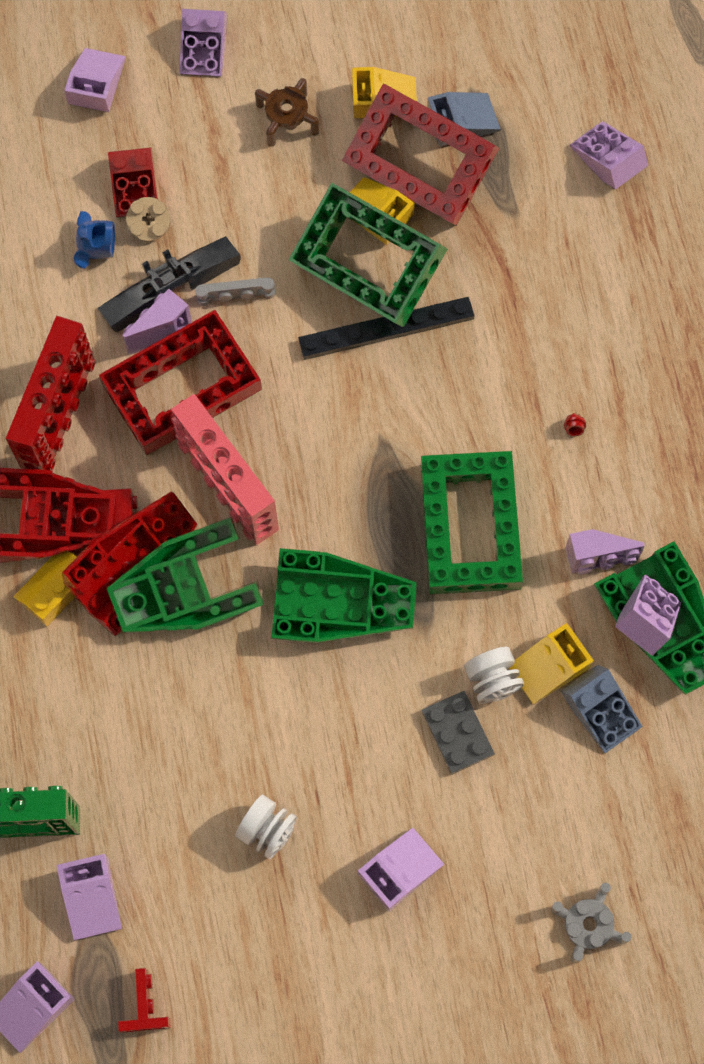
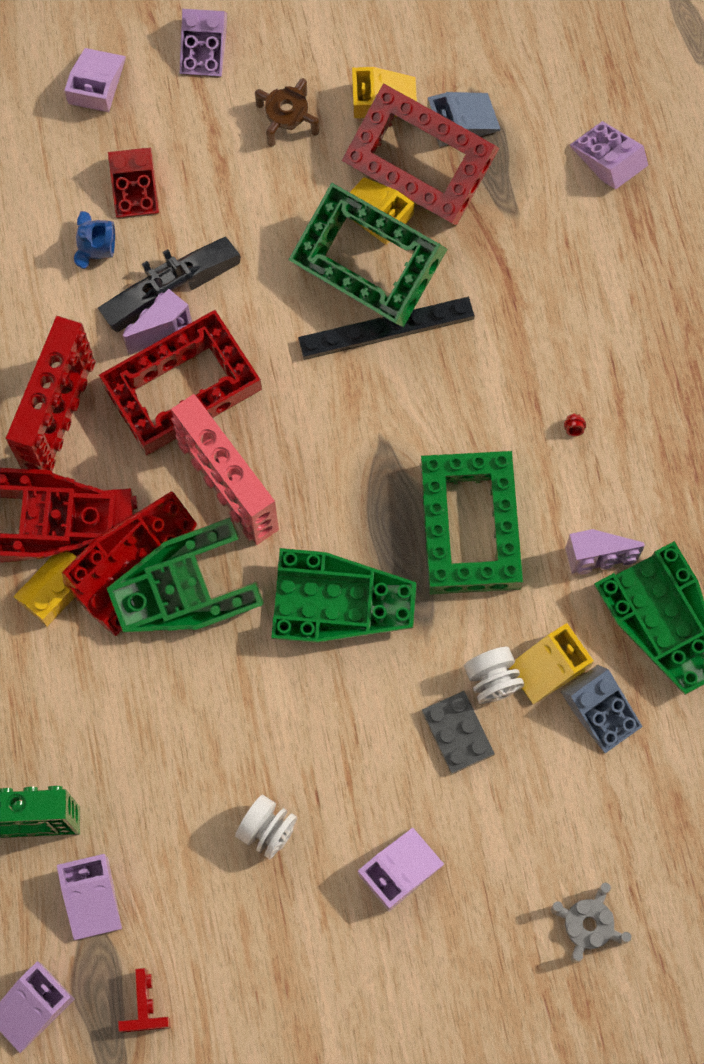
(156, 228): tan plate -> none
(235, 289): light grey plate -> none
(649, 615): lavender slope -> none

